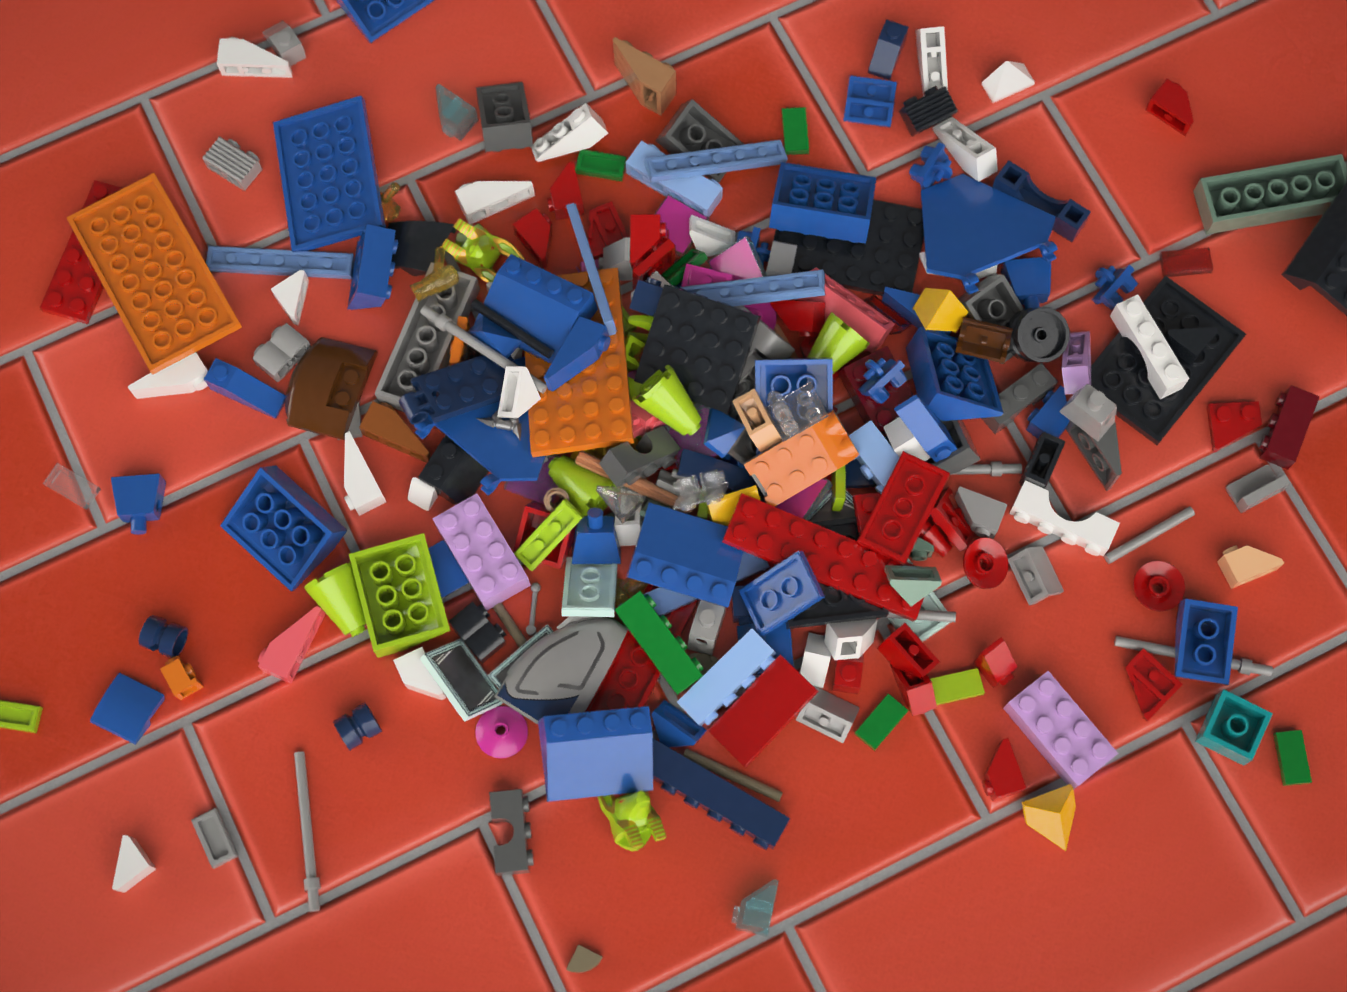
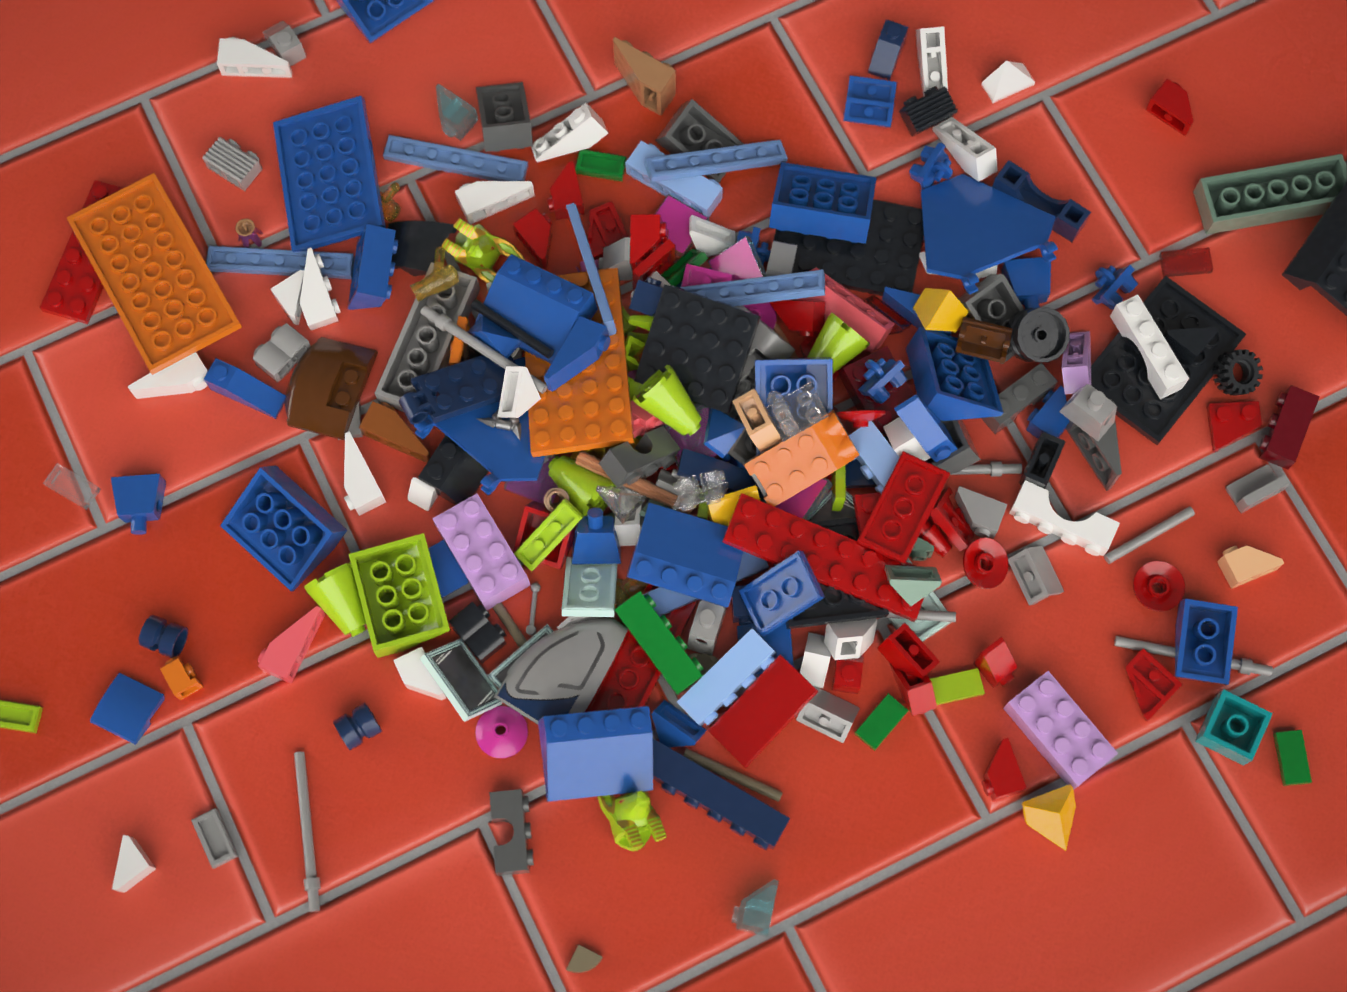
(246, 231): none -> piece
(315, 298): none -> white slope
(454, 160): none -> medium blue tile
(795, 131): green tile -> none
(861, 417): none -> red dish
(1249, 368): none -> black tyre

